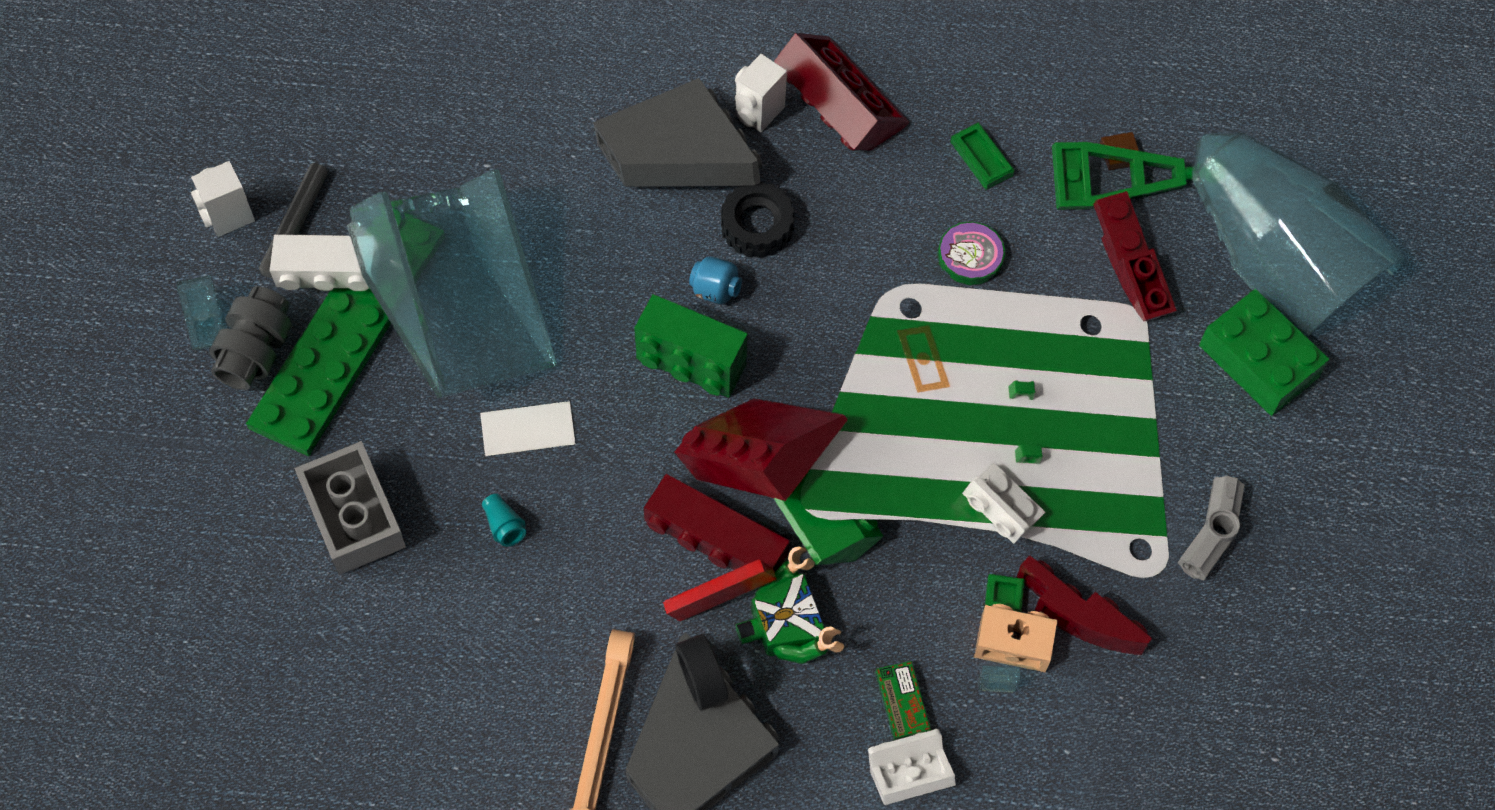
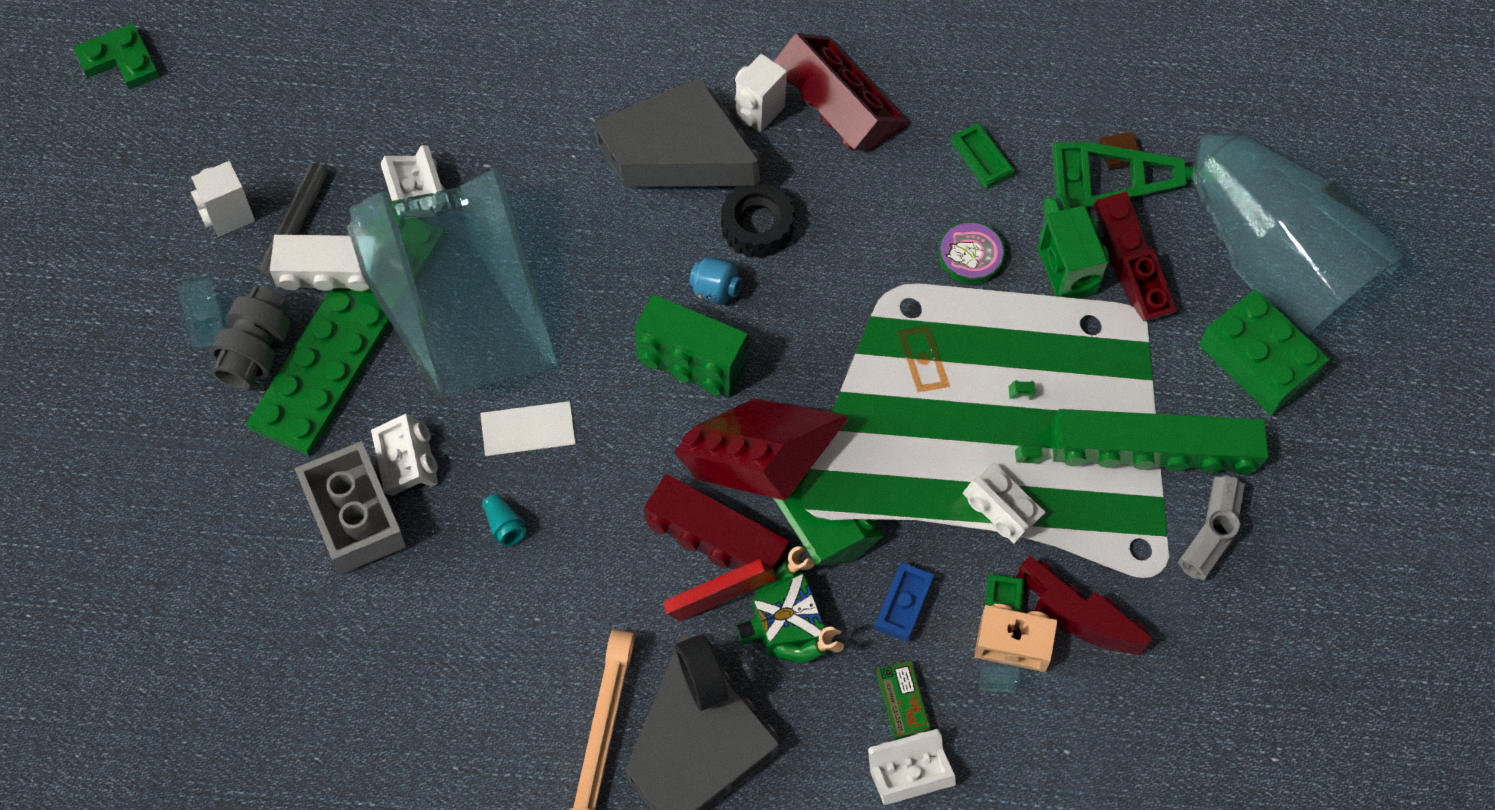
(121, 49): none -> green plate
(404, 454): none -> white bracket
(411, 174): none -> white bracket
(904, 602): none -> blue plate
(1071, 249): none -> green brick
(1158, 441): none -> green brick

